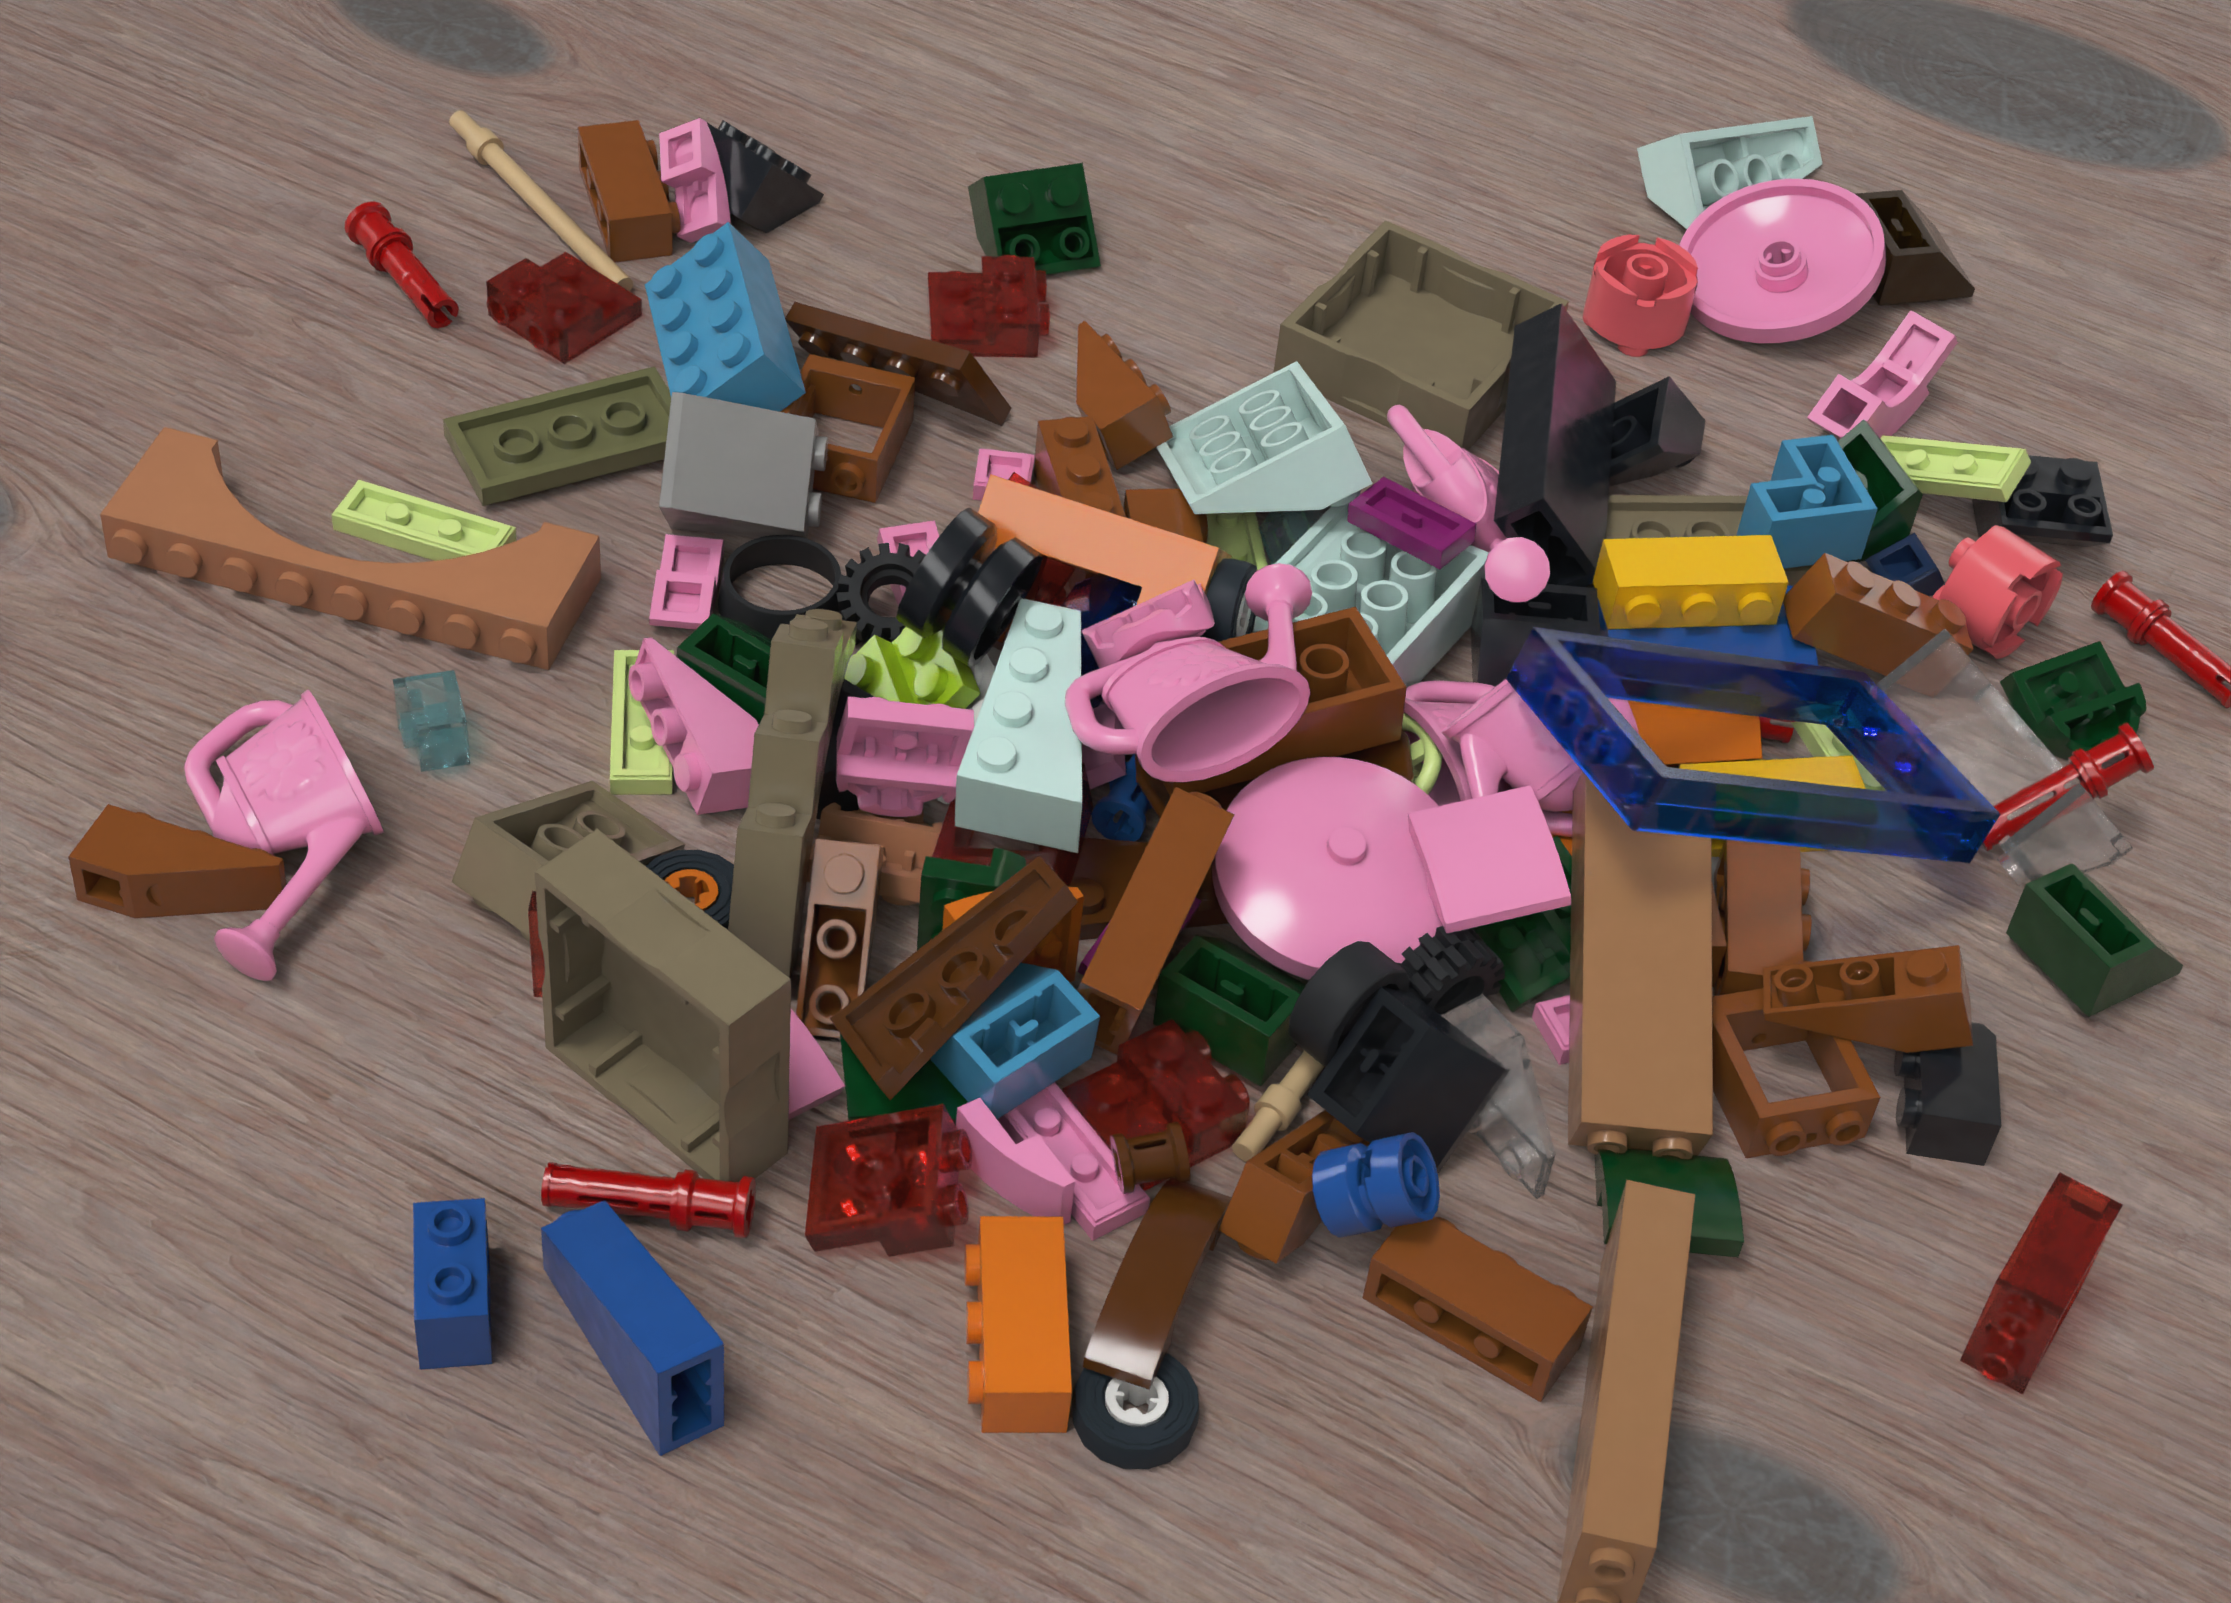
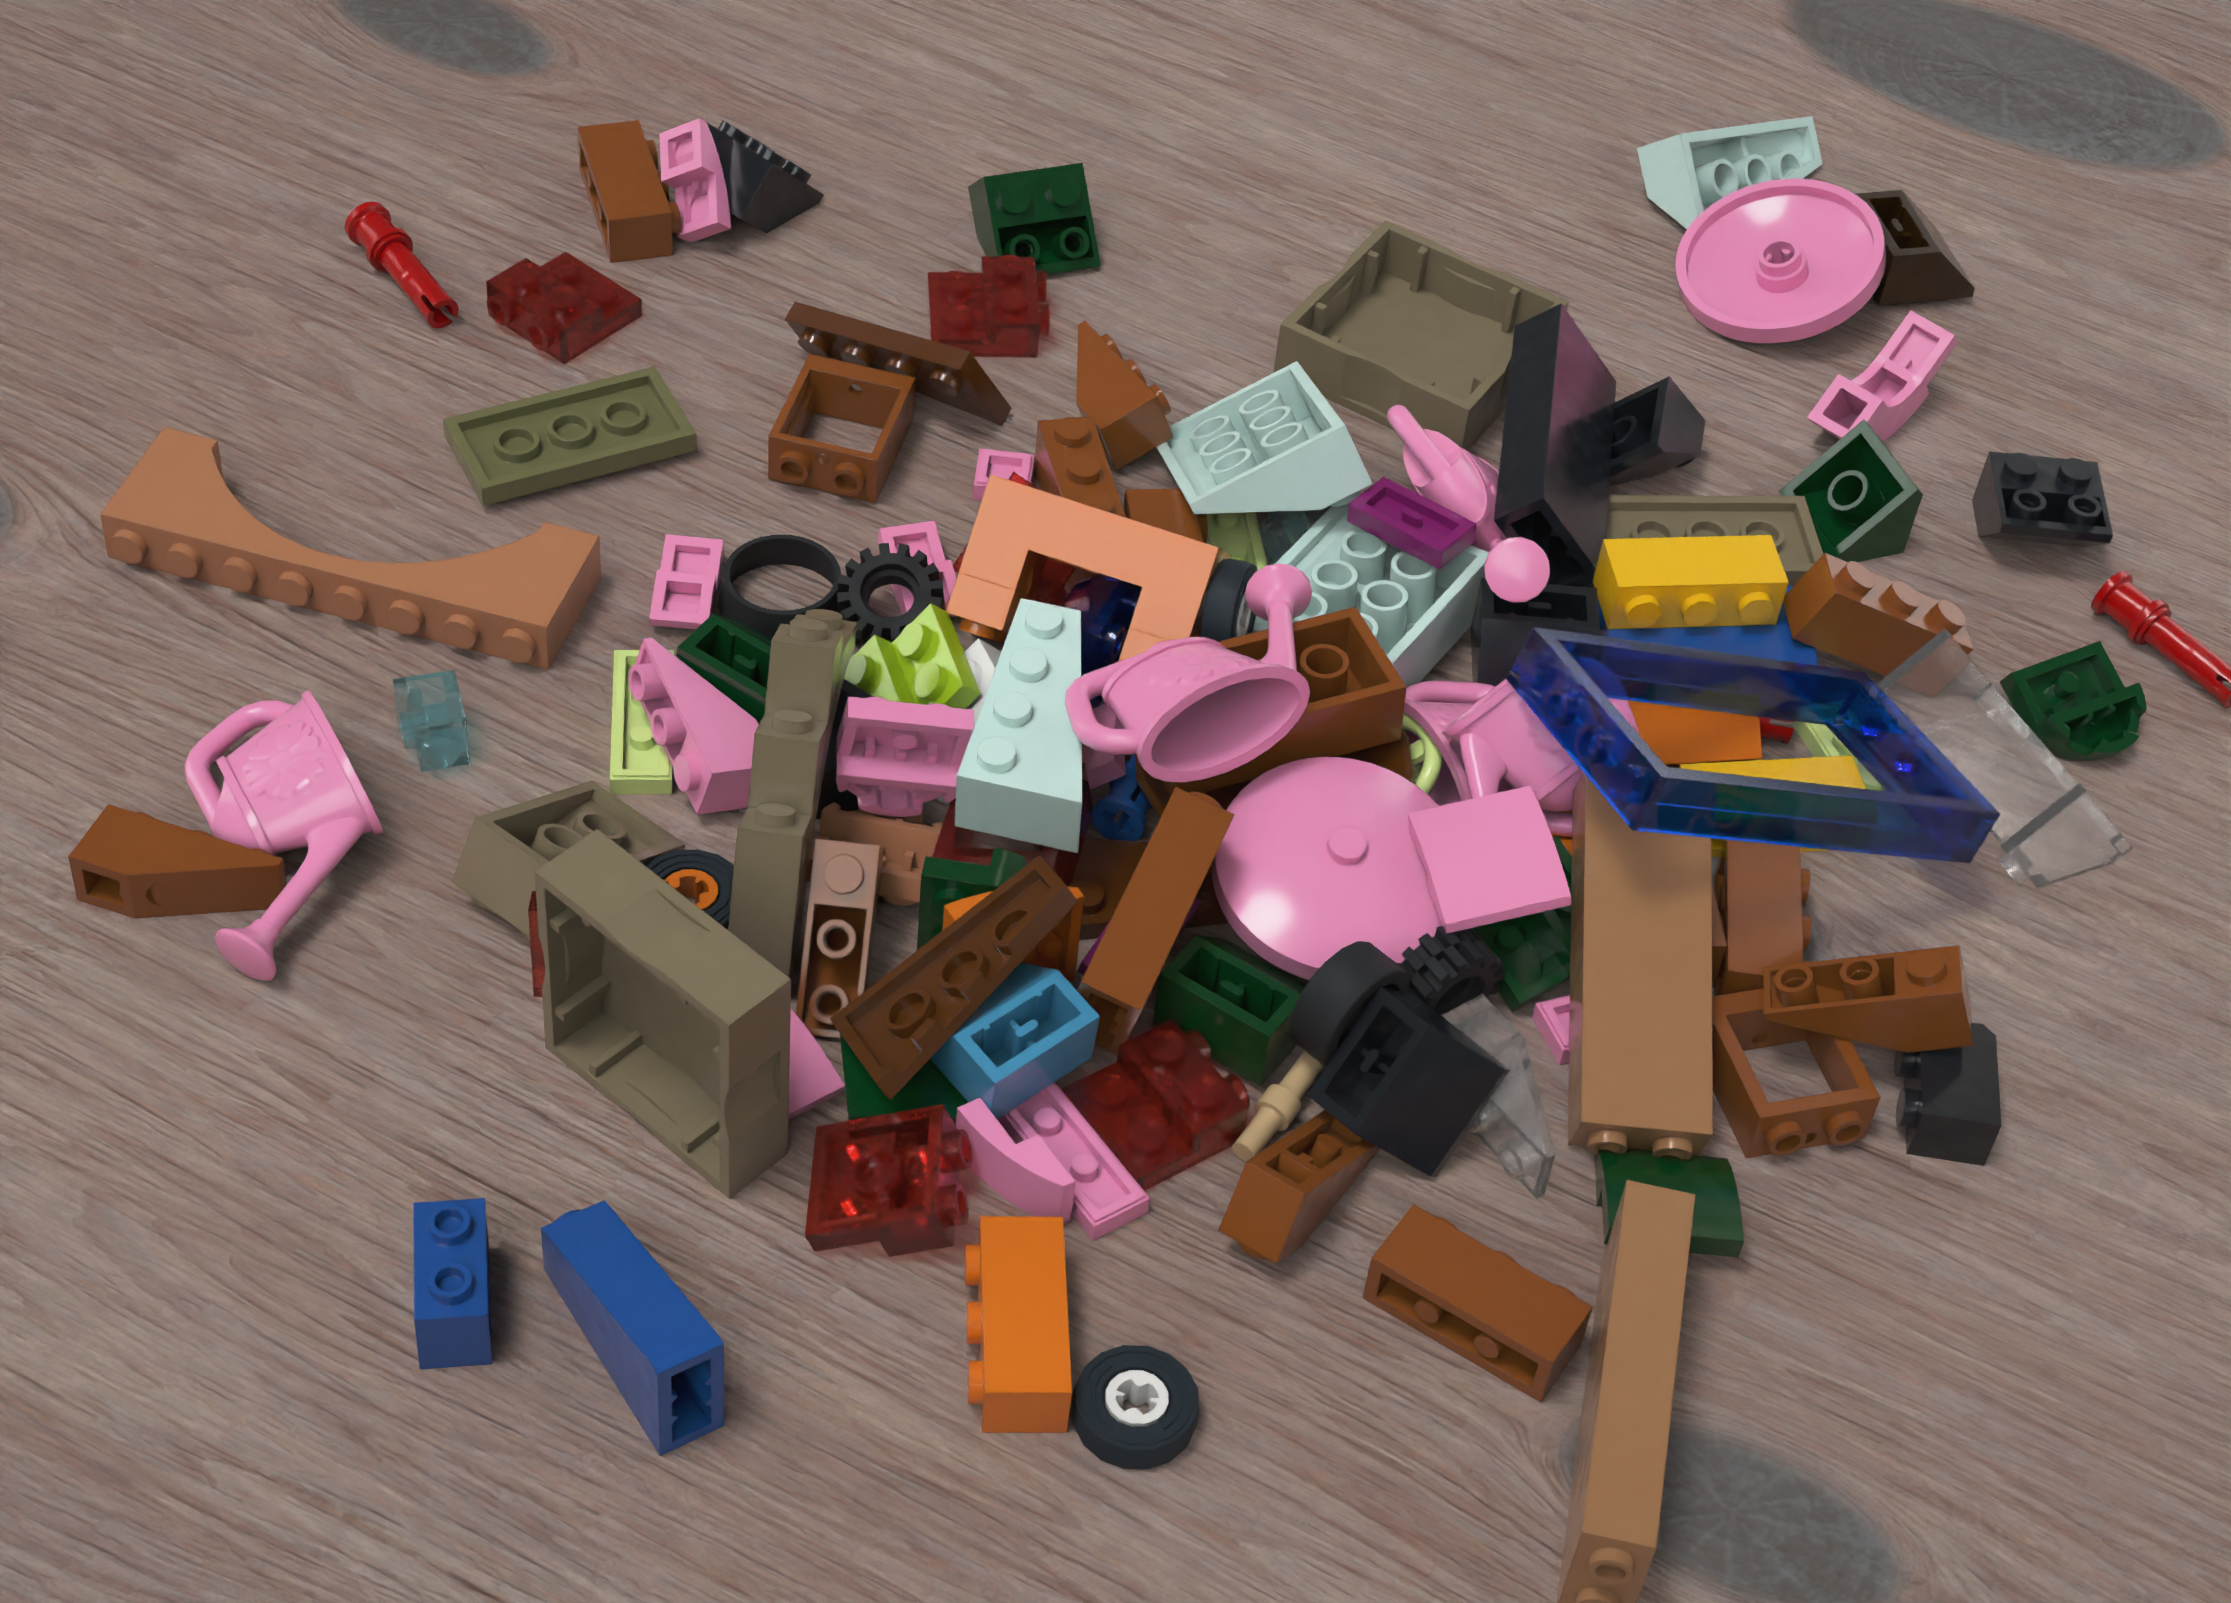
(416, 524): yellowish green tile -> none
(490, 151): tan bar -> none
(680, 1199): red pin -> none
(724, 325): dark azure brick -> none
(740, 469): light grey slope -> none
(969, 587): black wheel -> none
(1150, 1157): reddish brown bush -> none
(1155, 1282): reddish brown slope -> none
(1168, 616): bright pink slope -> none
(1376, 1185): blue wheel -> none
(1641, 293): coral brick -> none
(1811, 504): dark azure brick -> none
(1908, 563): dark blue slope -> none
(1960, 468): yellowish green tile -> none
(2000, 588): coral brick -> none
(2040, 1282): clear red window -> none
(2085, 767): red pin -> none
(2087, 940): dark green slope -> none

